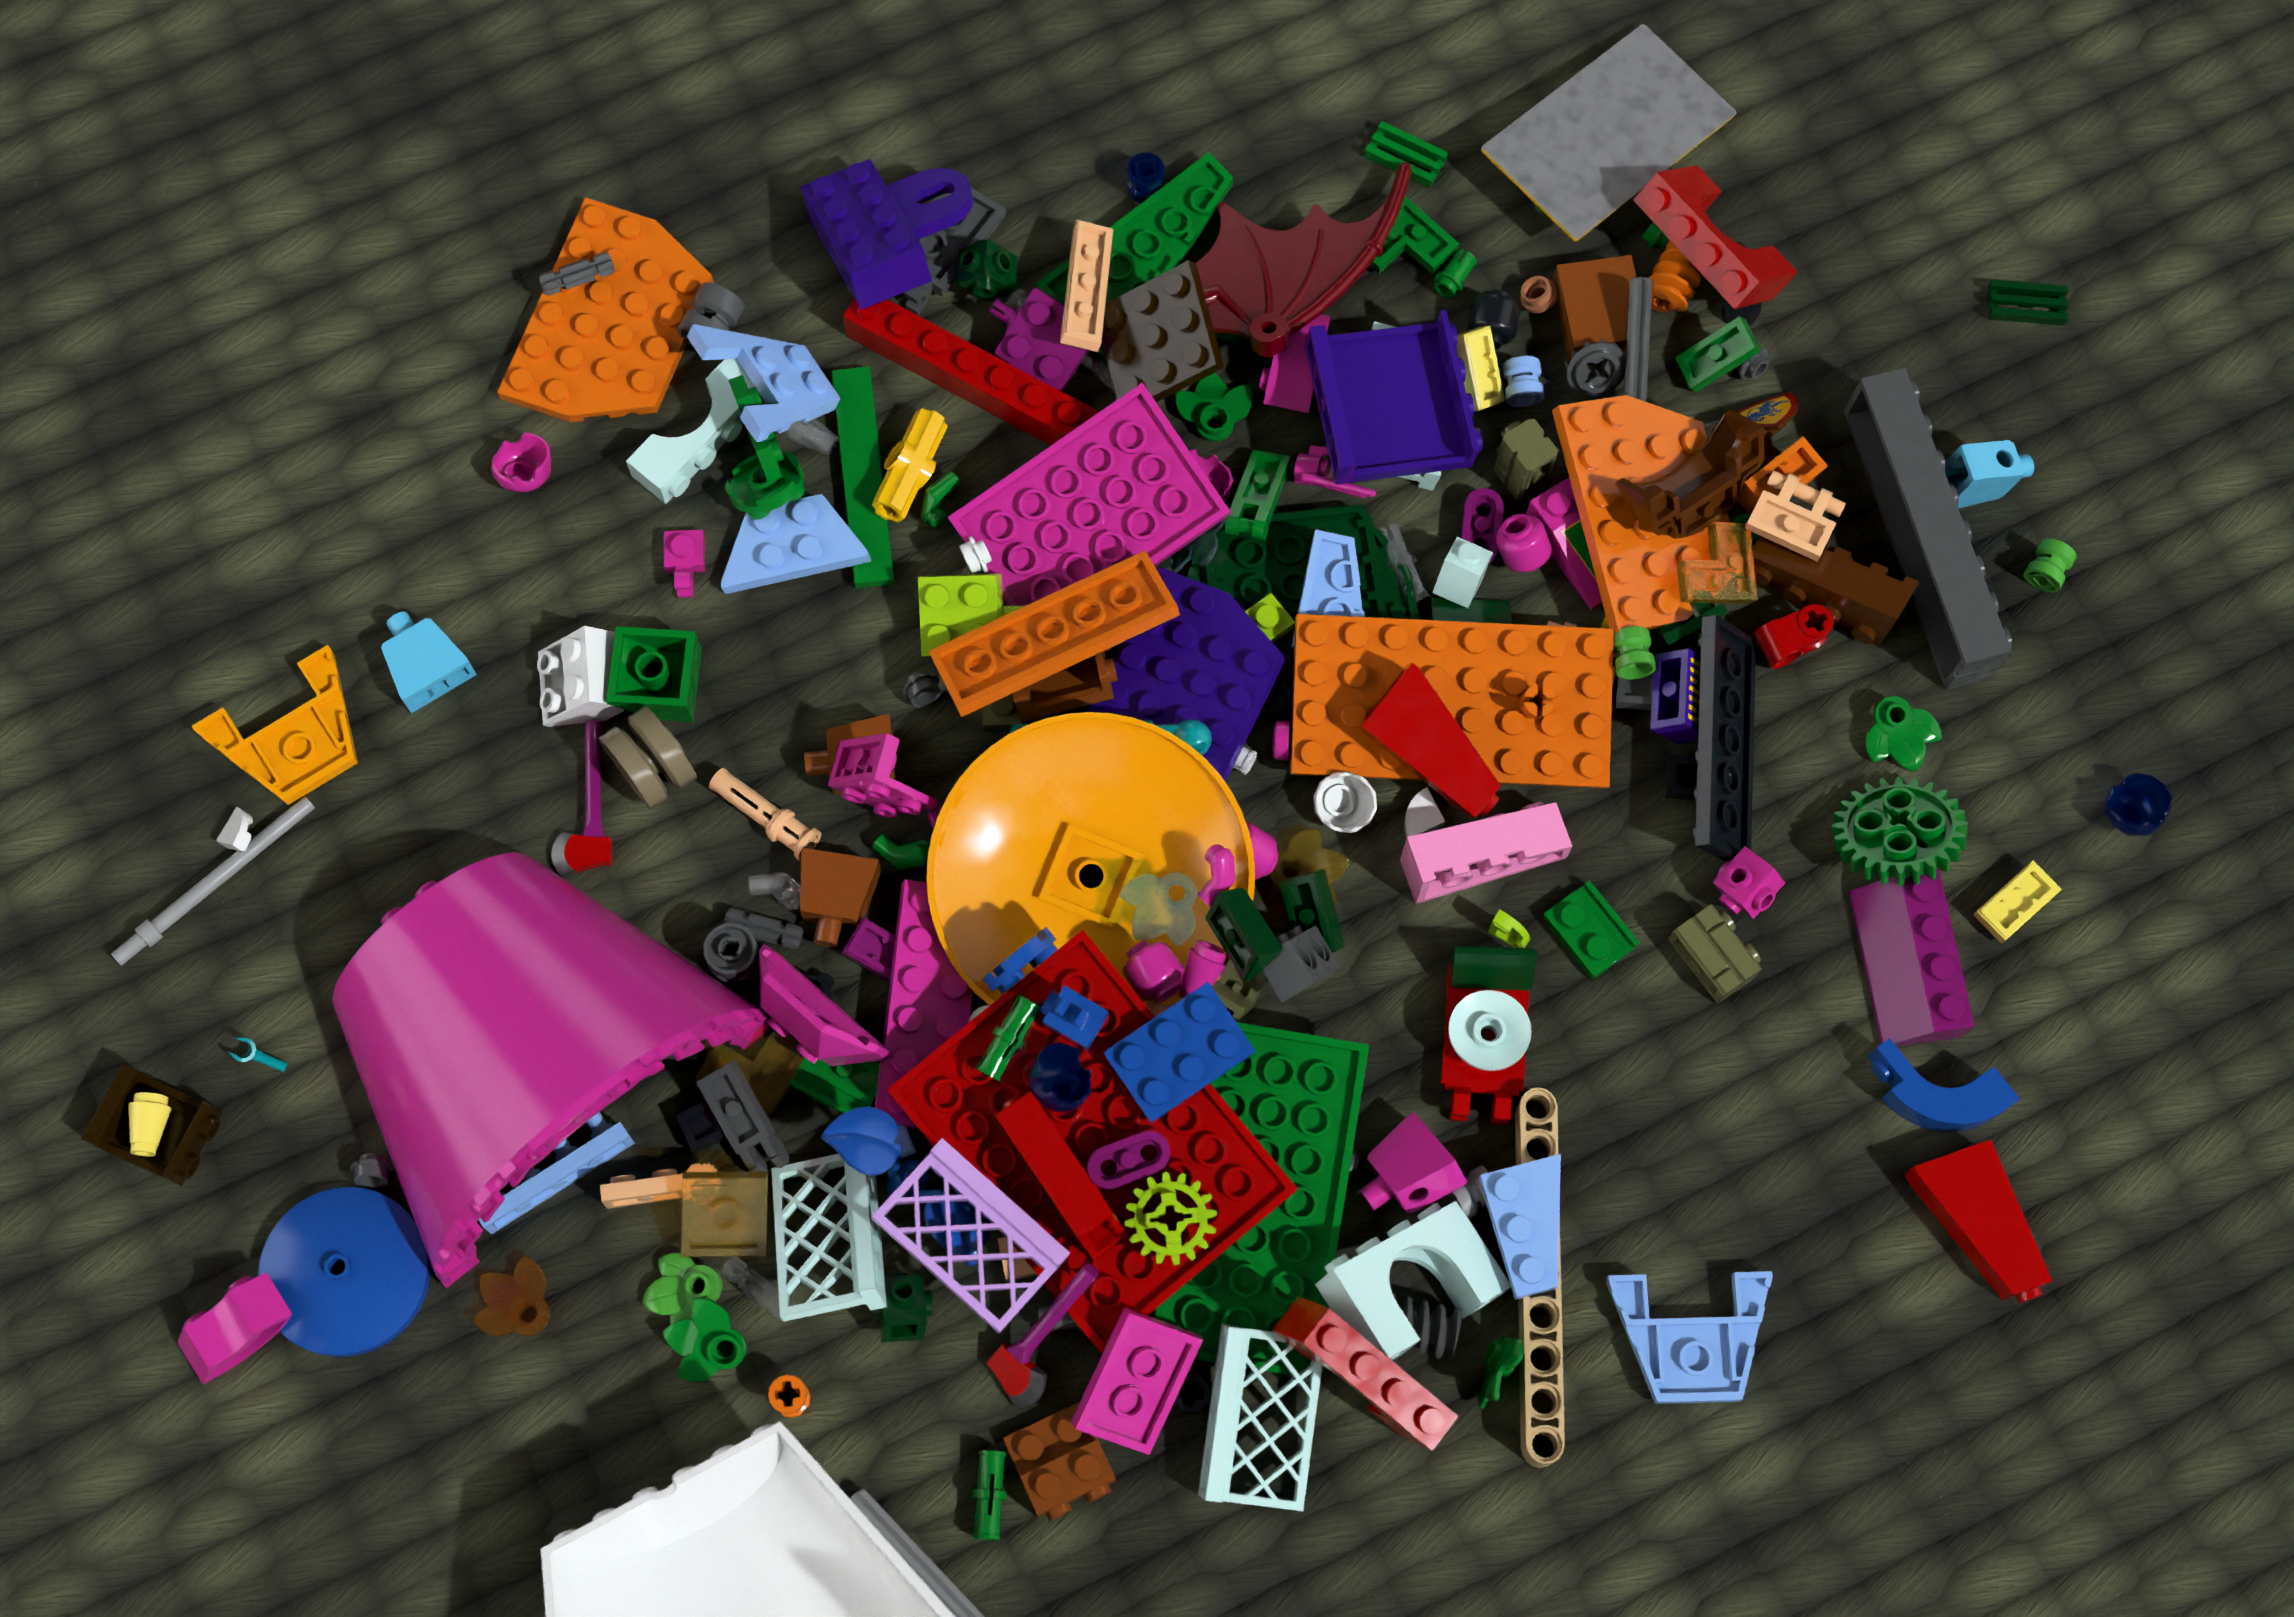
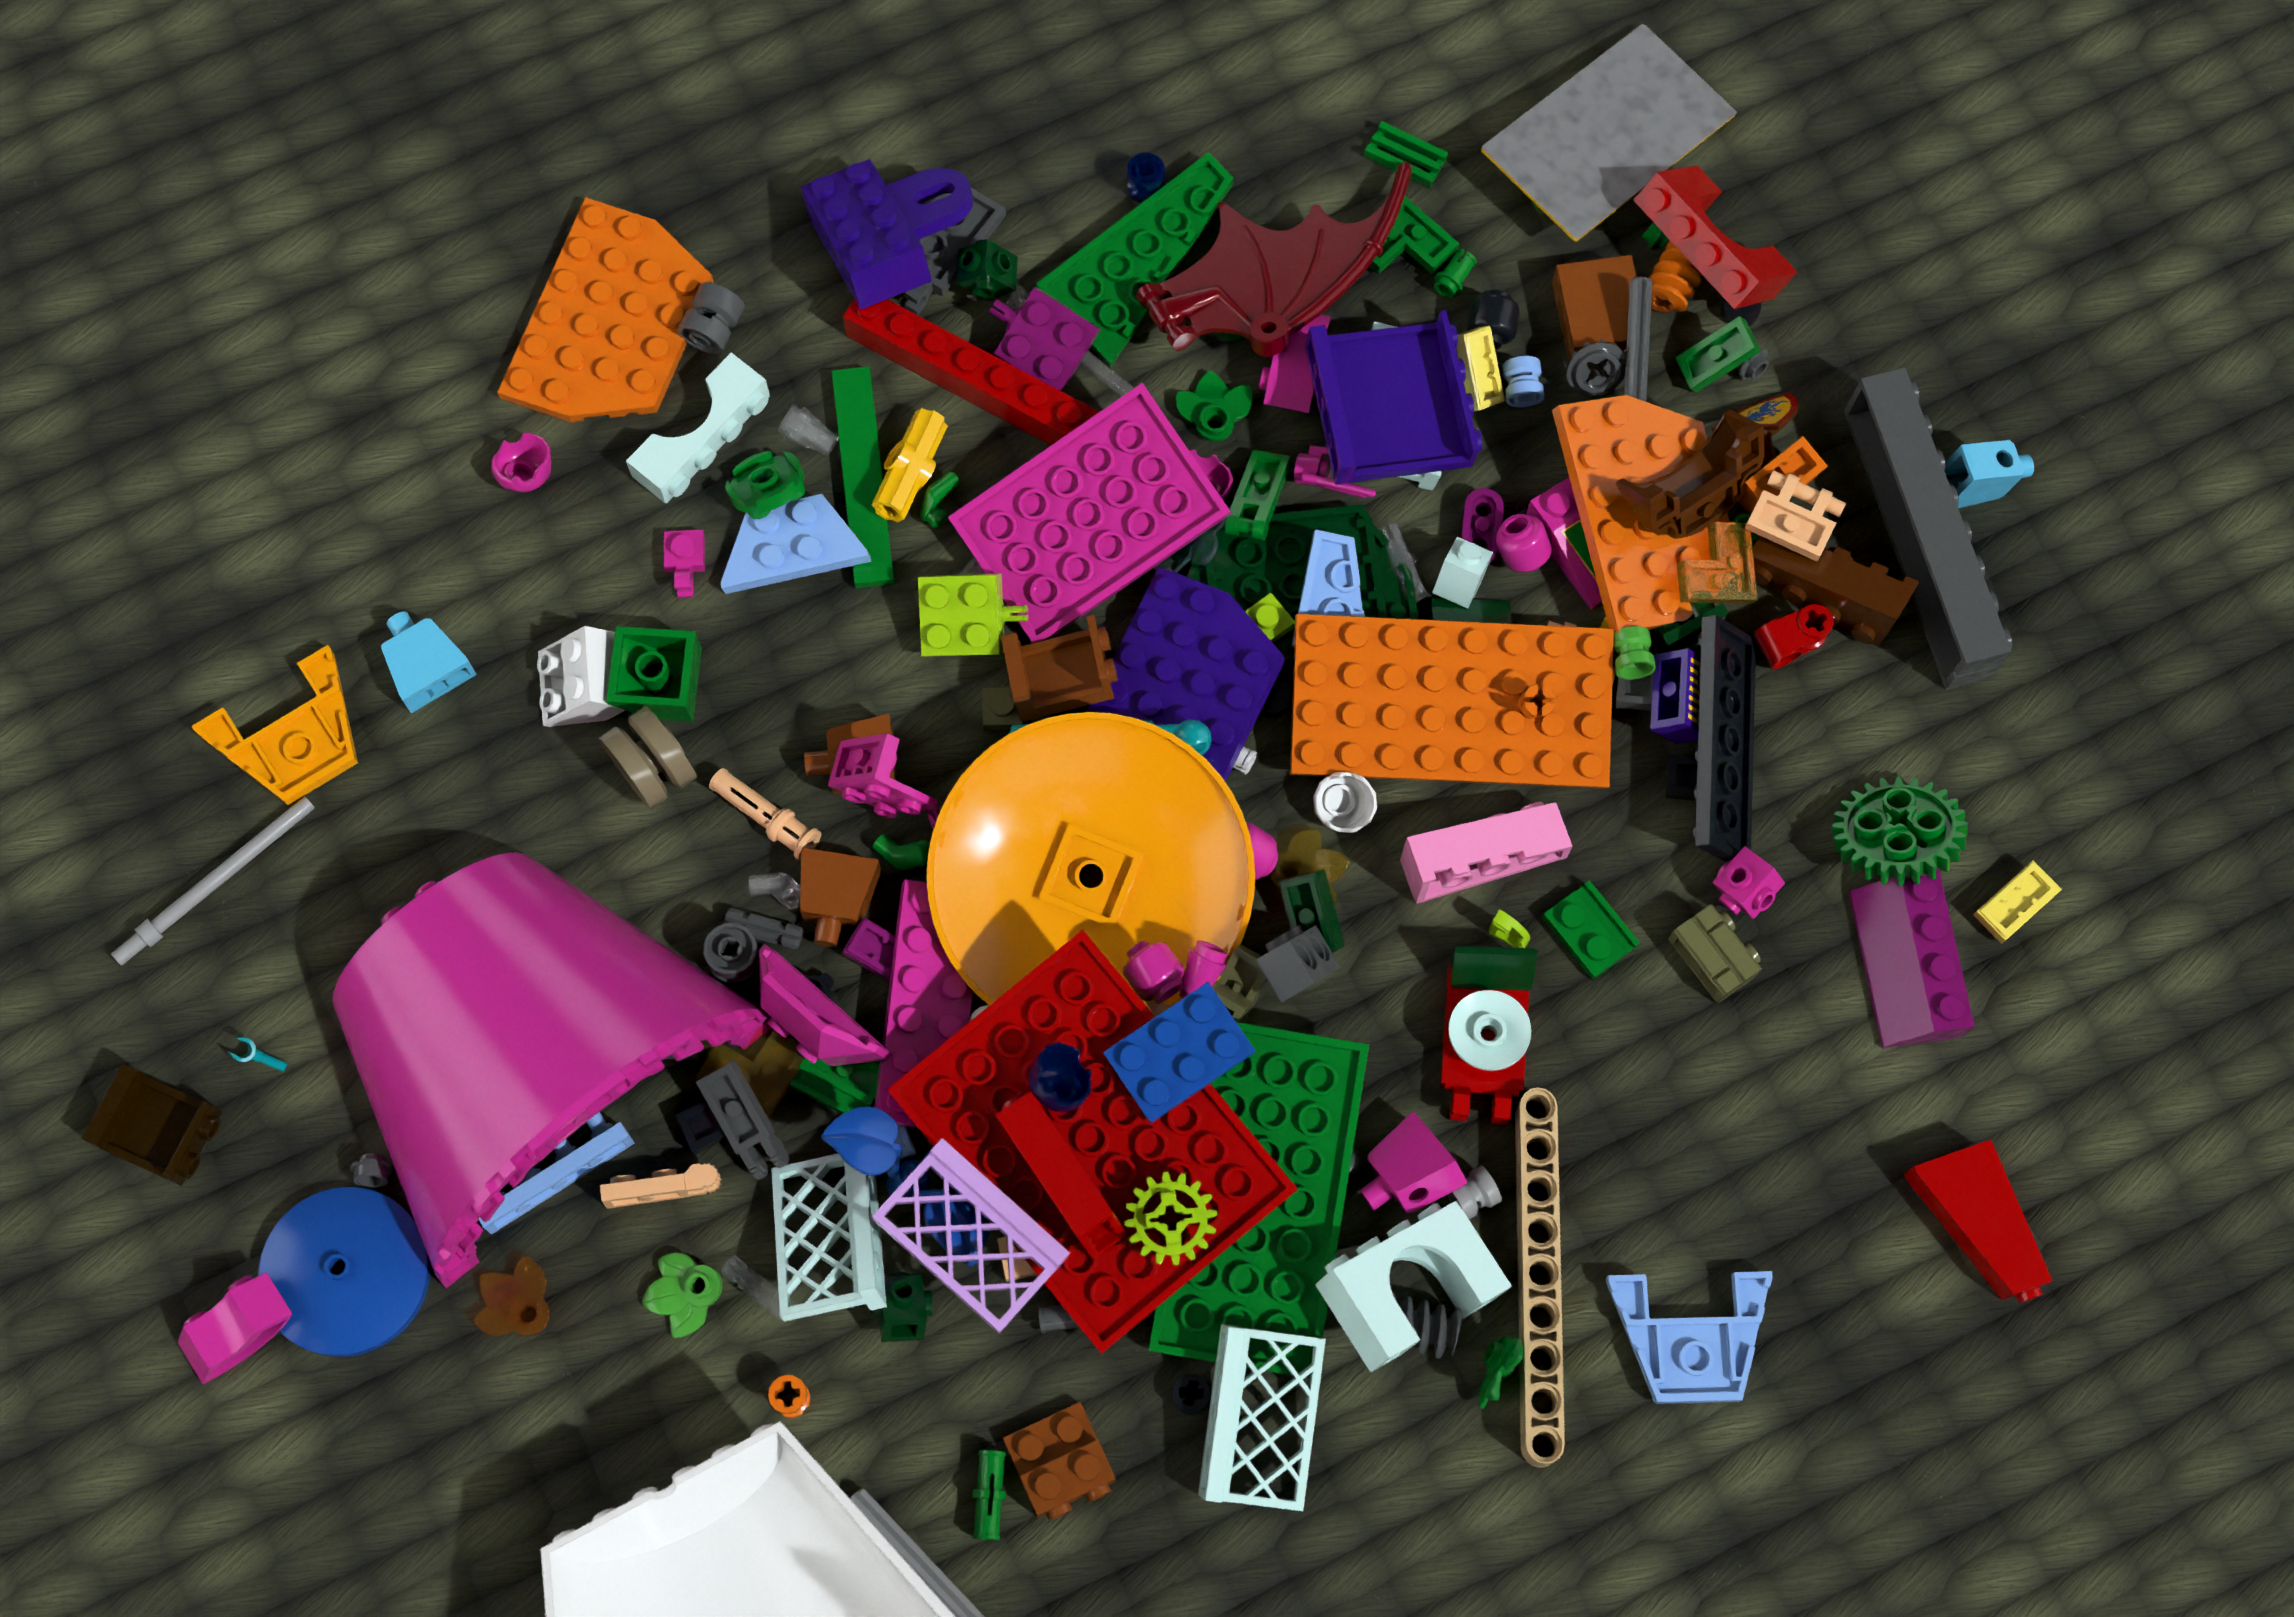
(147, 1122): light yellow cone -> none
(235, 832): white tile -> none
(576, 273): dark grey axle -> none
(592, 849): piece -> none
(698, 1341): green plate -> none
(724, 1213): clear yellow plate -> none
(767, 450): green plate -> none
(780, 371): light blue wing -> none
(922, 689): dark grey plate -> none
(975, 555): white plate -> none
(1008, 1038): green pin -> none
(1011, 1363): piece -> none
(1032, 952): blue plate -> none
(1053, 633): orange plate -> none
(1073, 1017): blue brick -> none
(1086, 286): light nougat tile -> none
(1128, 1160): magenta plate -> none
(1136, 1381): dark pink plate -> none
(1157, 911): clear light blue plate -> none
(1161, 335): dark brown plate -> none
(1222, 873): dark pink arm -> none
(1243, 932): dark green slope -> none
(1282, 740): dark pink tile -> none
(1392, 1392): arch -> none
(1422, 814): white tile -> none
(1429, 742): red slope -> none
(1525, 458): olive brick -> none
(1526, 1222): light blue wing -> none
(1533, 289): nougat plate -> none
(1903, 739): green plate -> none
(1939, 1106): blue arch -> none
(2027, 296): dark green tile -> none
(2051, 562): bright green wheel -> none
(2138, 805): clear blue hair -> none

